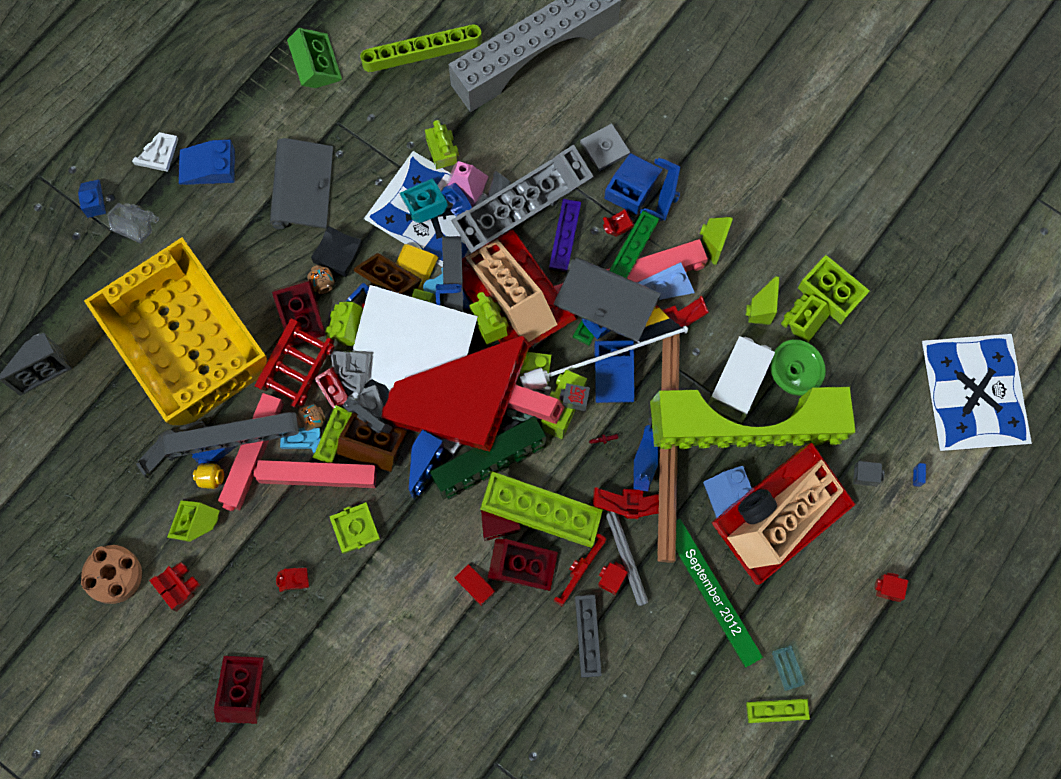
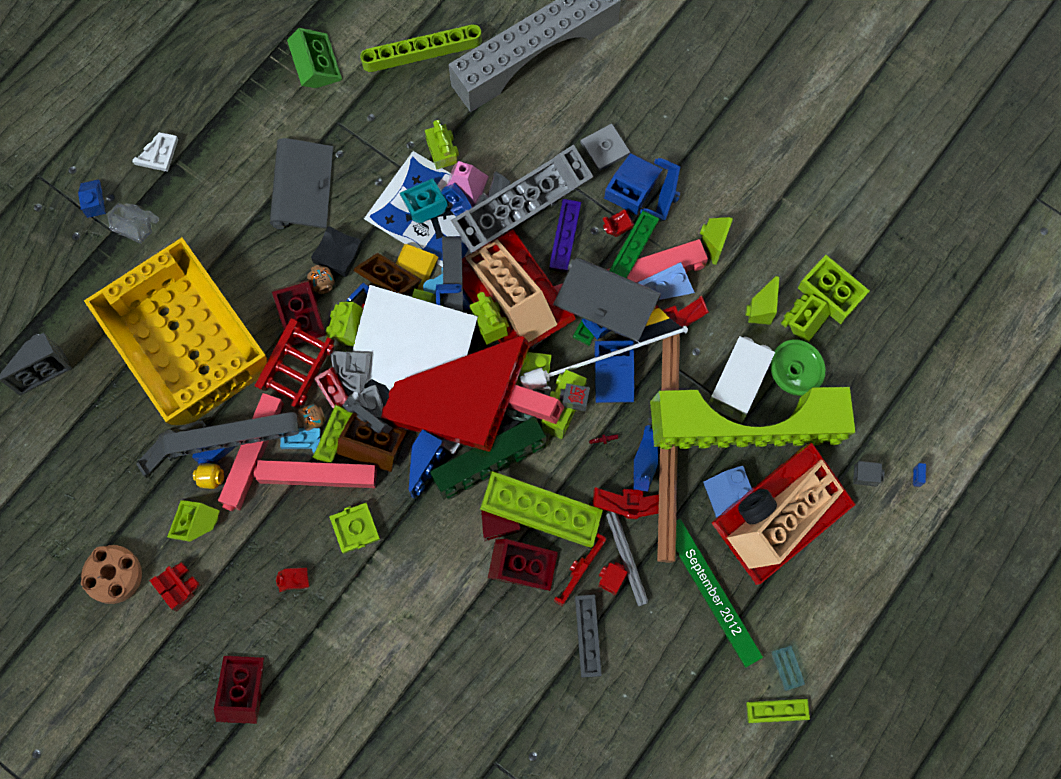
(207, 163): blue slope -> none
(475, 585): red slope -> none
(891, 587): red brick -> none
(976, 392): sticker -> none

